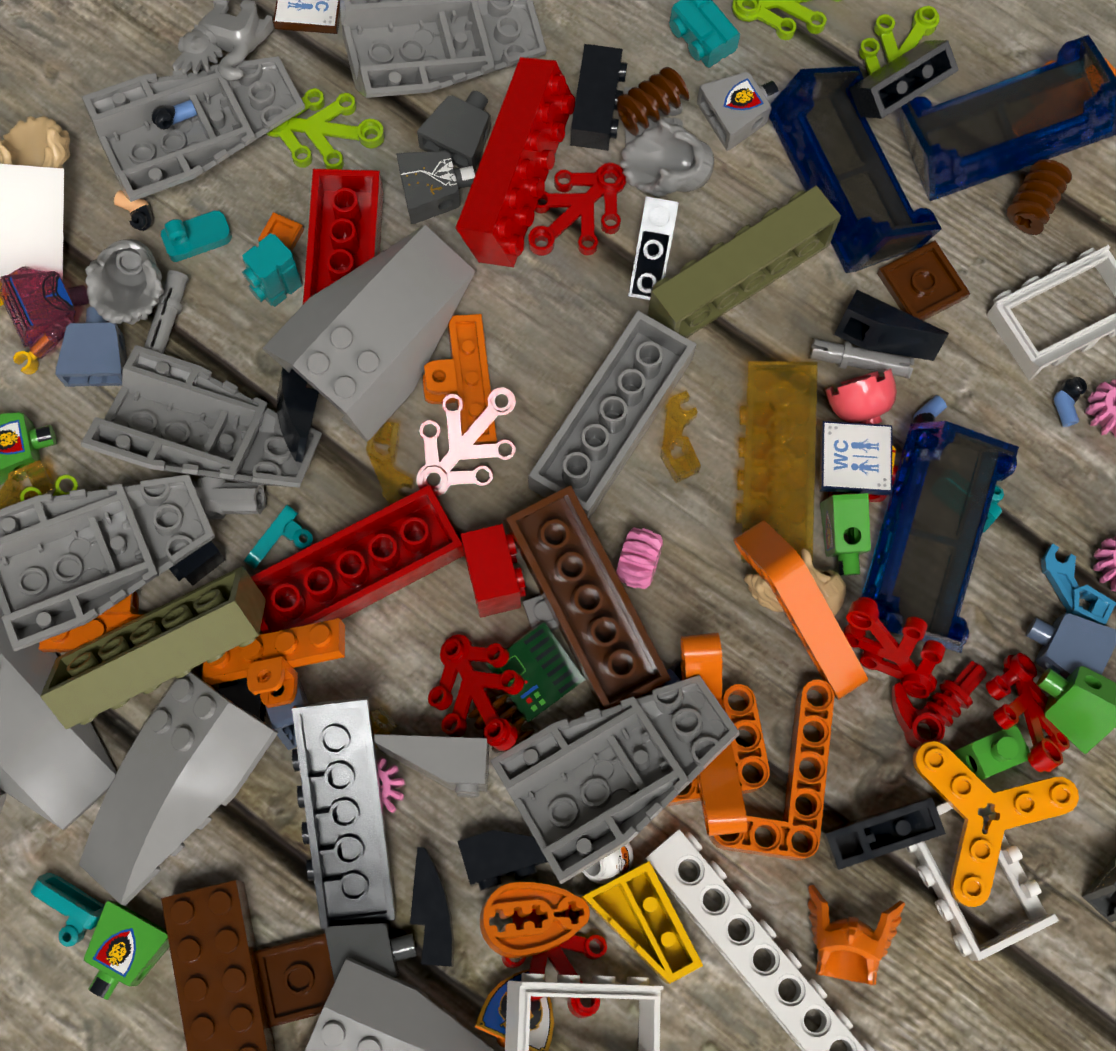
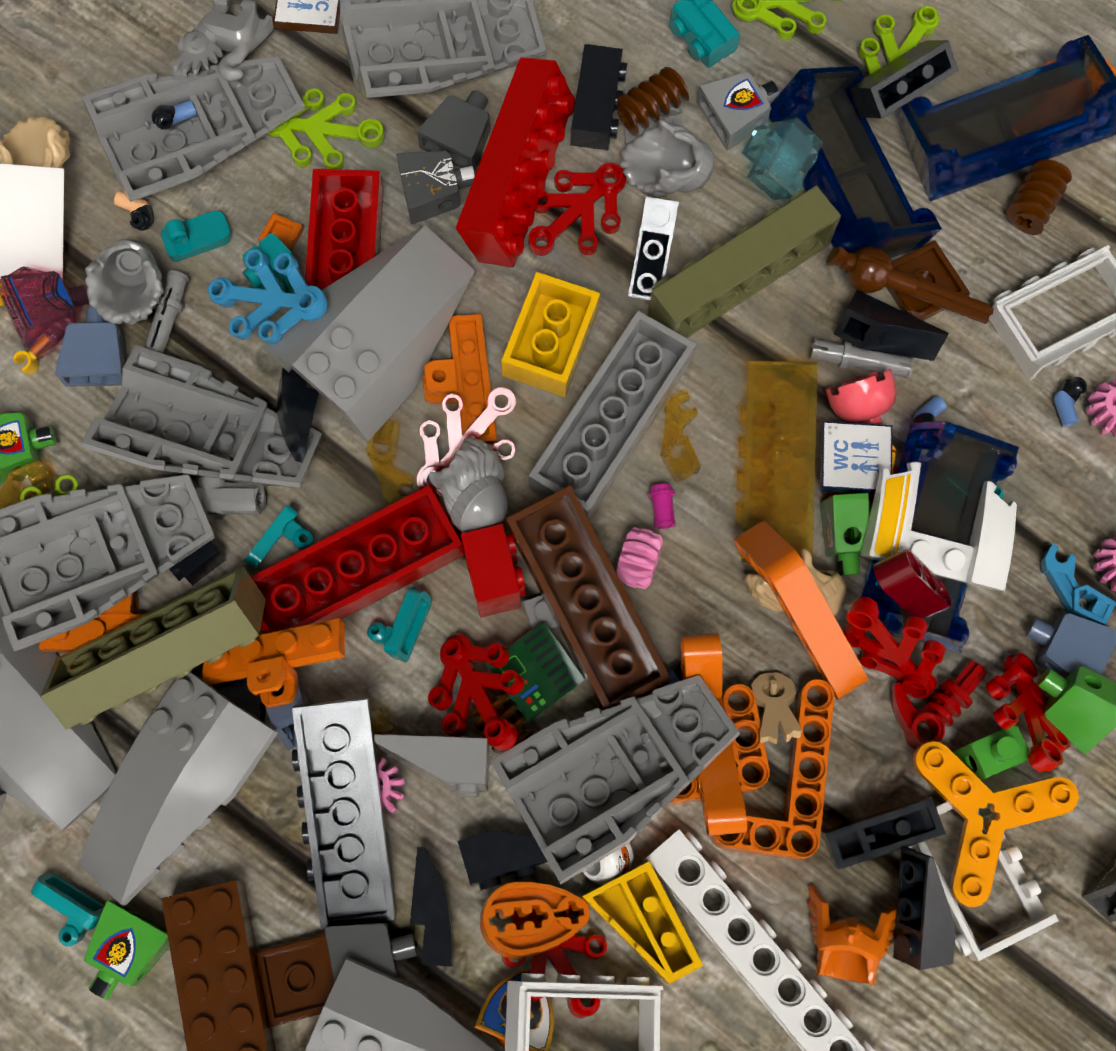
(271, 299): none -> dark azure plant
(406, 628): none -> teal piece
(473, 486): none -> light grey hair
(550, 334): none -> yellow brick
(662, 506): none -> dark pink pin
(775, 694): none -> tan piece
(781, 156): none -> clear light blue brick
(872, 270): none -> reddish brown piece
(912, 584): none -> dark red beam
(923, 915): none -> black slope
(979, 564): none -> white wedge

